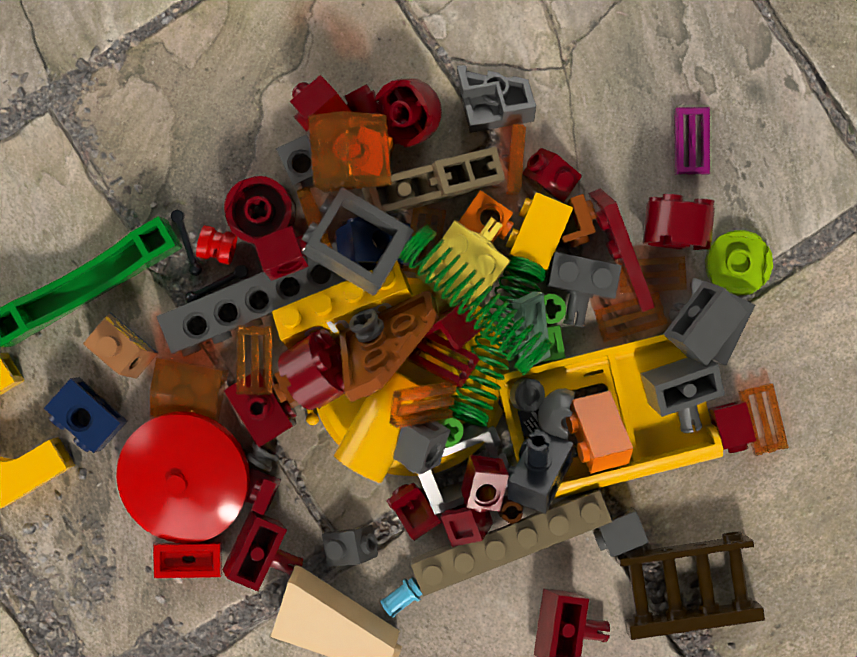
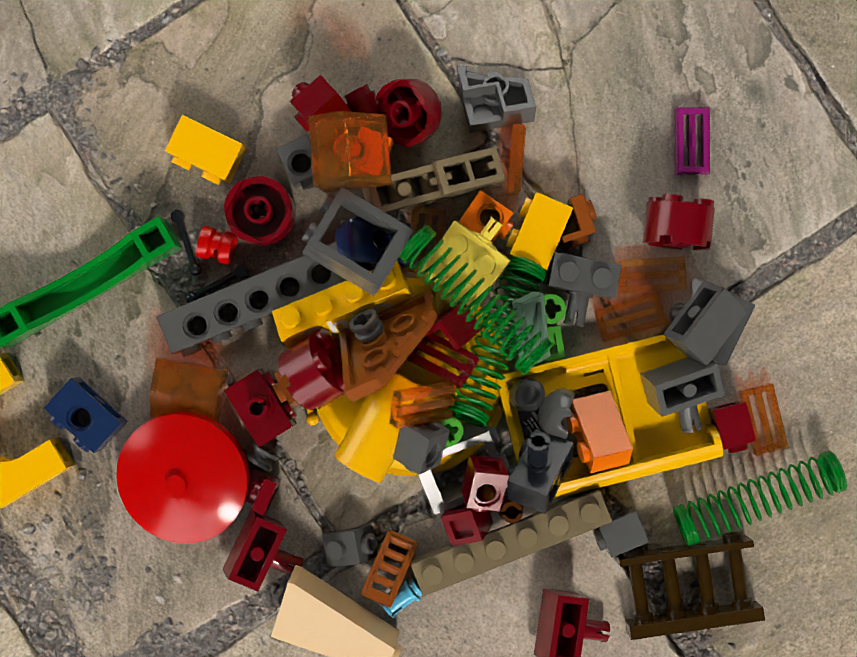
(120, 347): medium nougat torso -> none
(170, 562): red piece -> none
(206, 150): none -> yellow brick
(254, 331): clear orange tile -> none
(281, 253): dark red brick -> none
(312, 212): clear orange tile -> none
(399, 541): none -> dark orange slope
(413, 510): dark red bracket -> none
(552, 174): dark red bracket -> none
(620, 246): dark red wing -> none
(739, 262): lime tile -> none
(828, 466): none -> green piece

